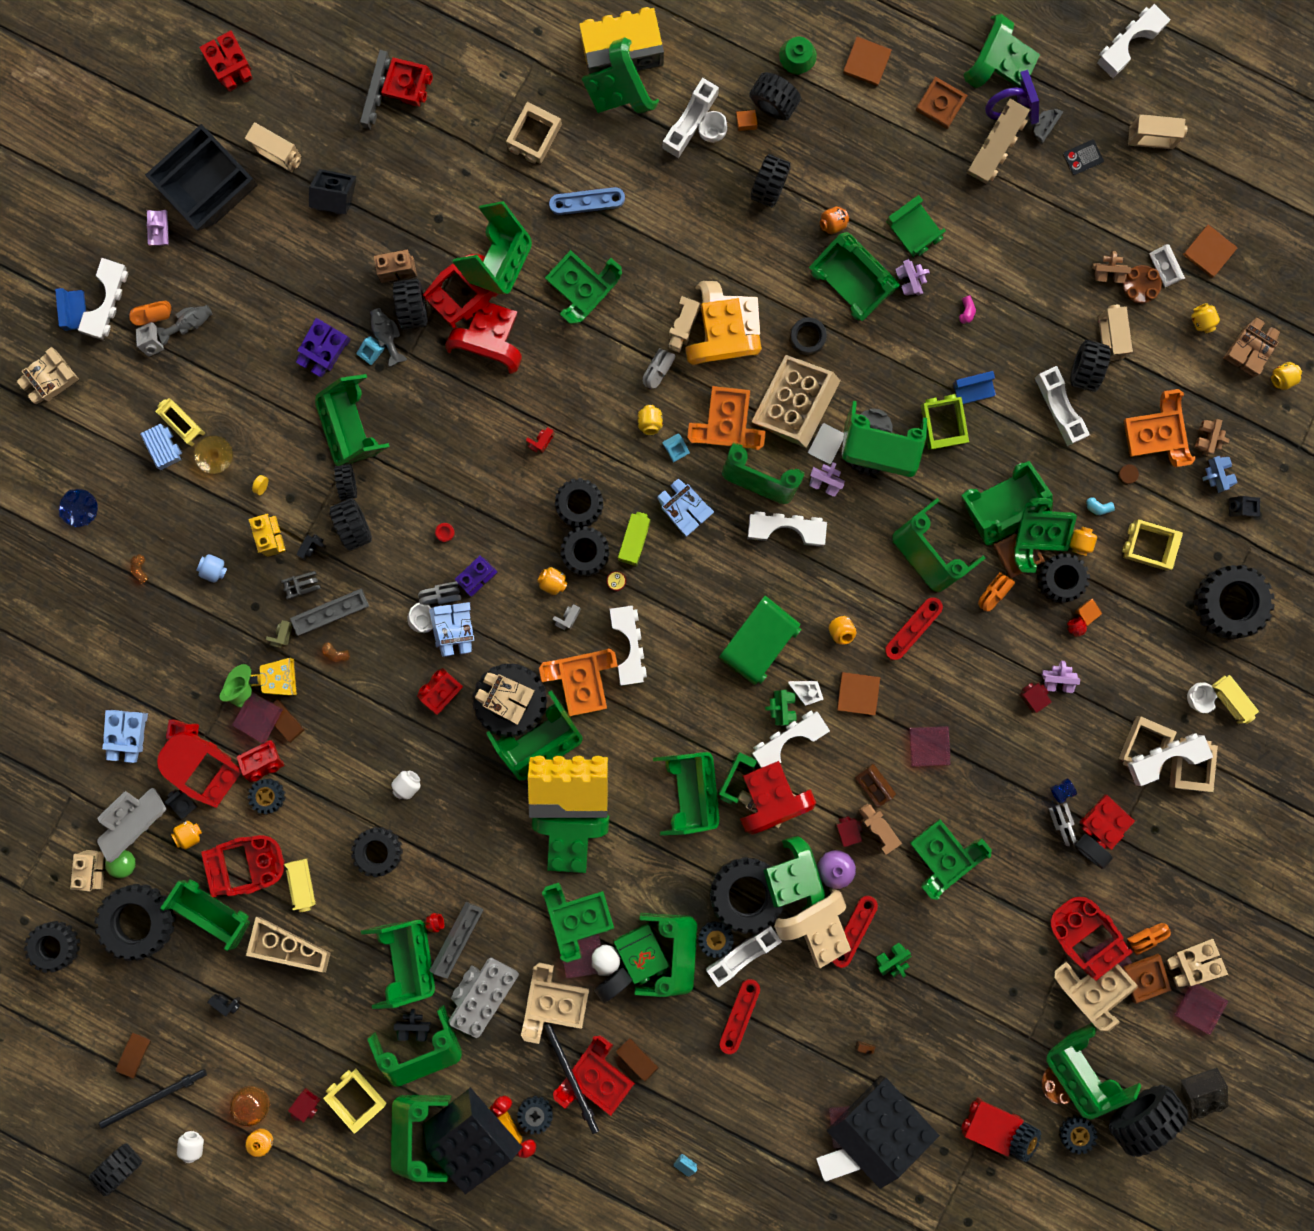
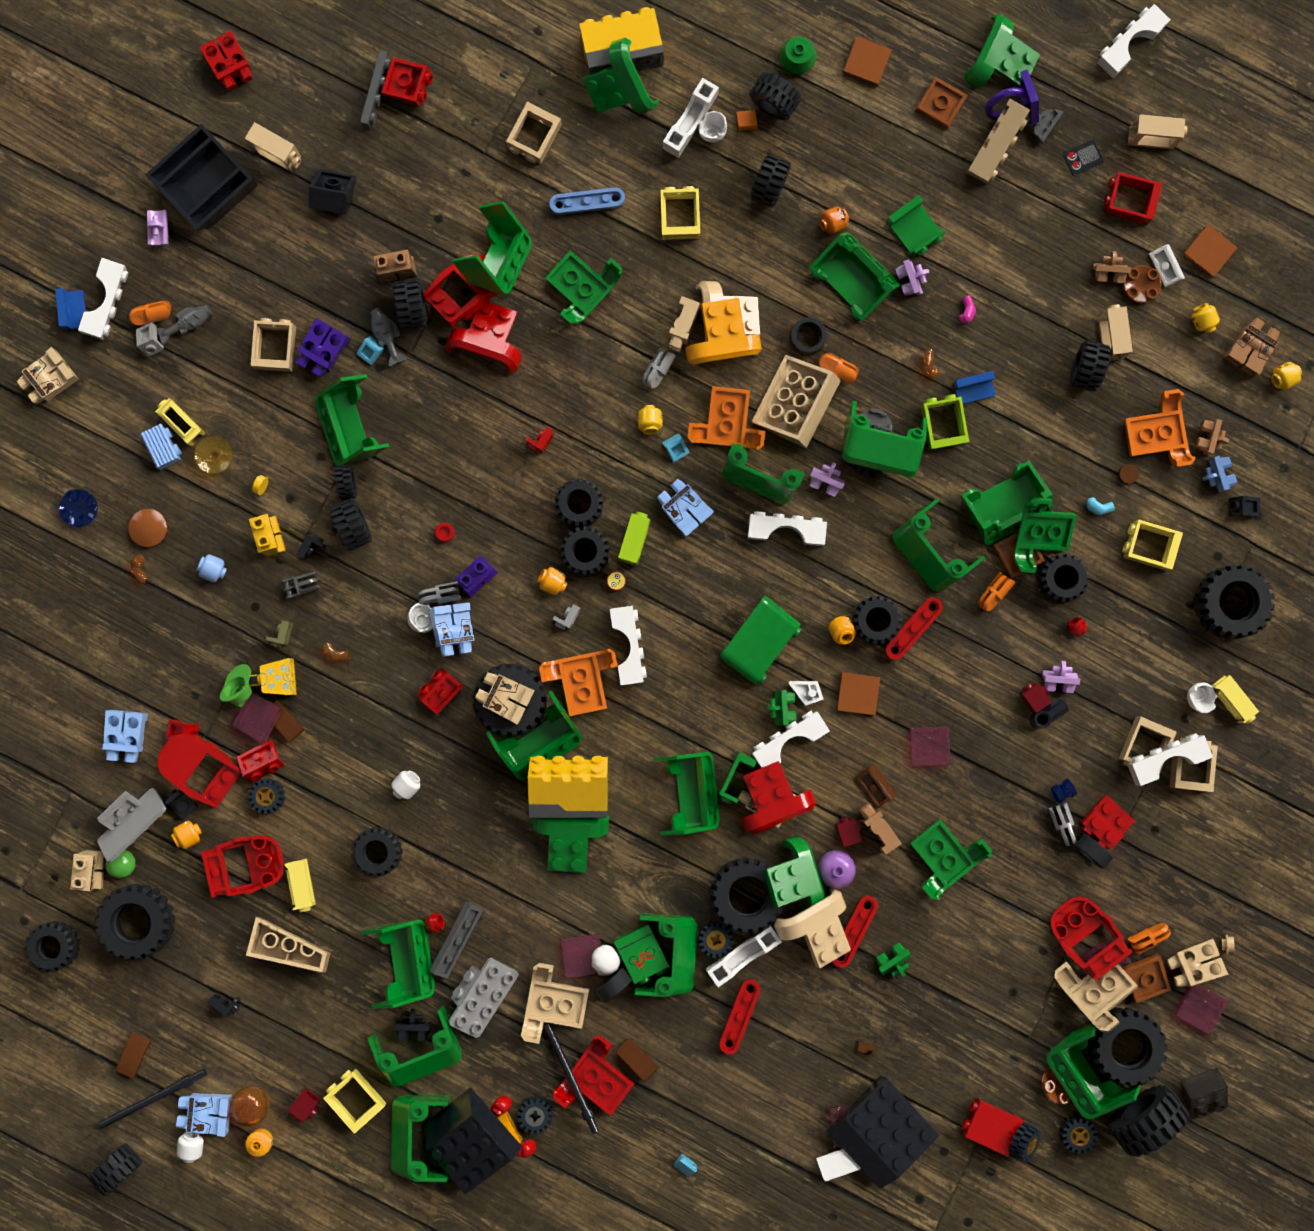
(147, 527): none -> dark orange dish
(205, 1113): none -> light blue hips
(207, 913): green windscreen -> none
(267, 364): none -> tan window
(329, 612): dark grey plate -> none
(576, 919): green piece -> none
(688, 232): none -> light yellow window
(826, 443): white sticker -> none
(840, 367): none -> orange arm
(893, 617): none -> black tyre
(928, 364): none -> clear orange arm
(1049, 713): none -> black piece
(1053, 390): white arch -> none
(1083, 541): light orange head -> none
(1088, 611): orange slope -> none
(1133, 181): none -> red window
(1145, 1064): none -> black tyre
(1228, 944): none -> tan plate

